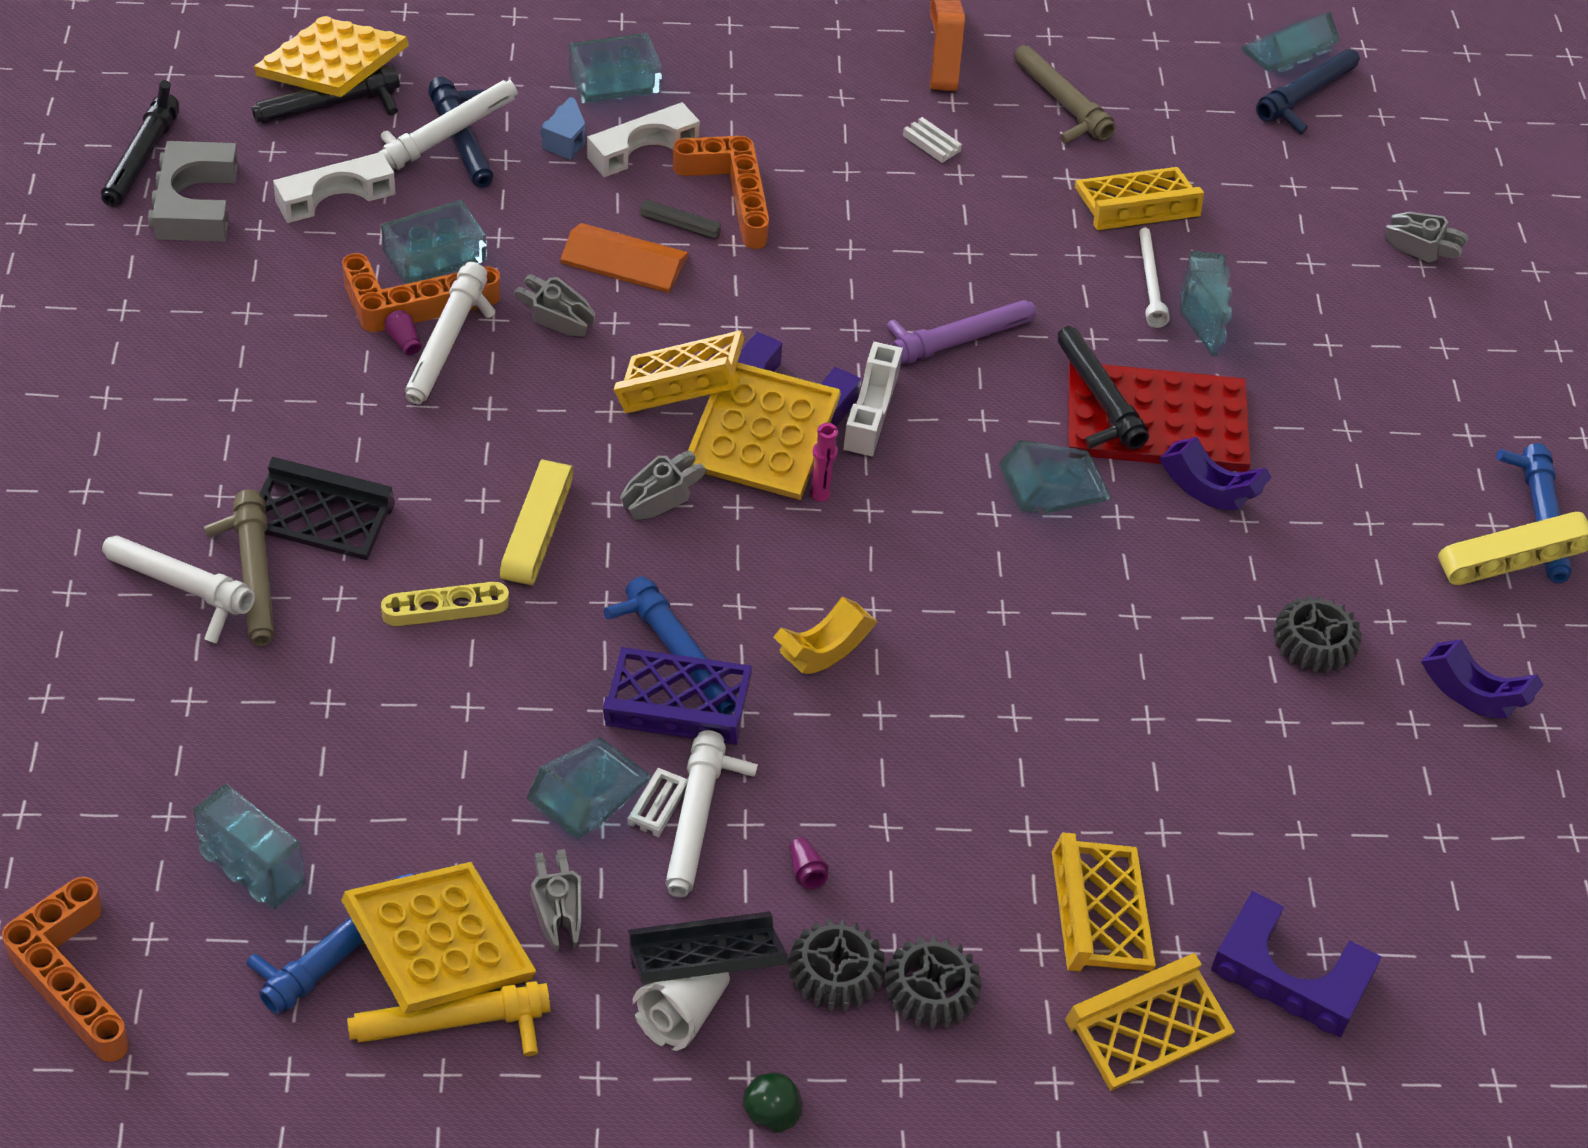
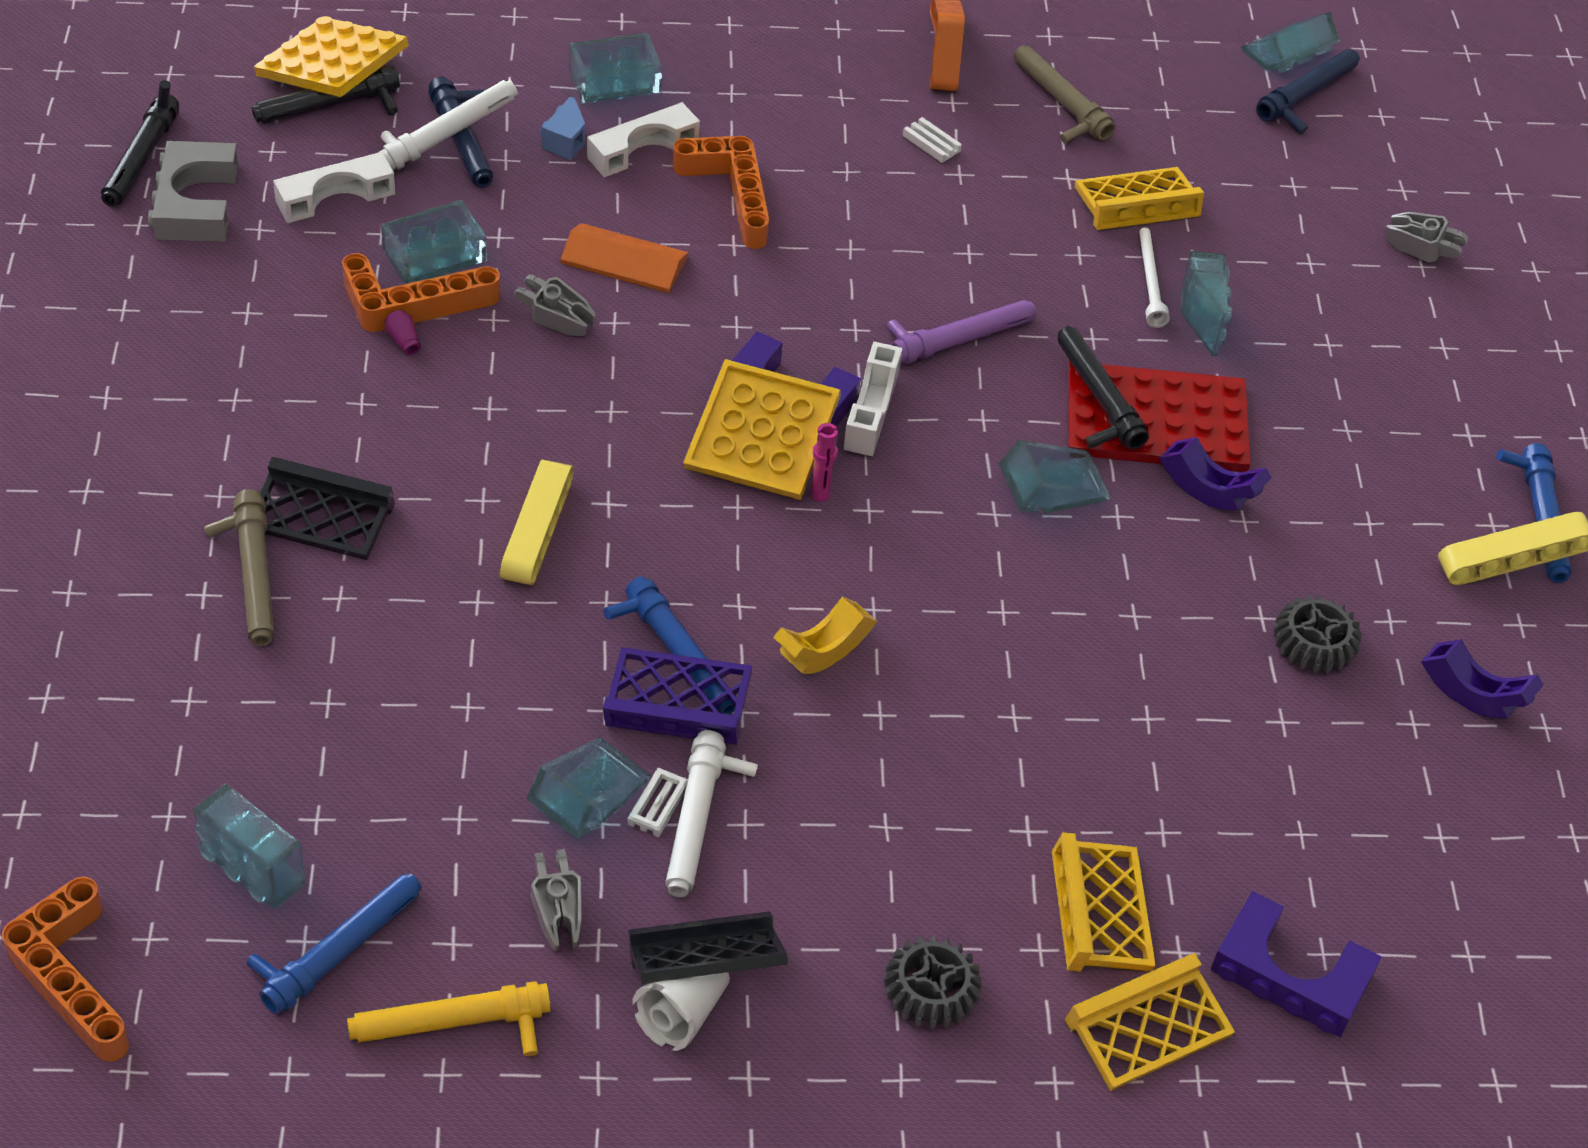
(216, 589): white cylinder -> none
(437, 936): yellow plate -> none
(444, 599): light yellow beam -> none
(463, 295): white cylinder -> none
(661, 485): light grey hinge -> none
(680, 218): dark grey axle -> none
(691, 380): yellow fence -> none
(773, 1101): dark green hair -> none
(807, 864): magenta cone -> none
(814, 964): dark grey gear -> none

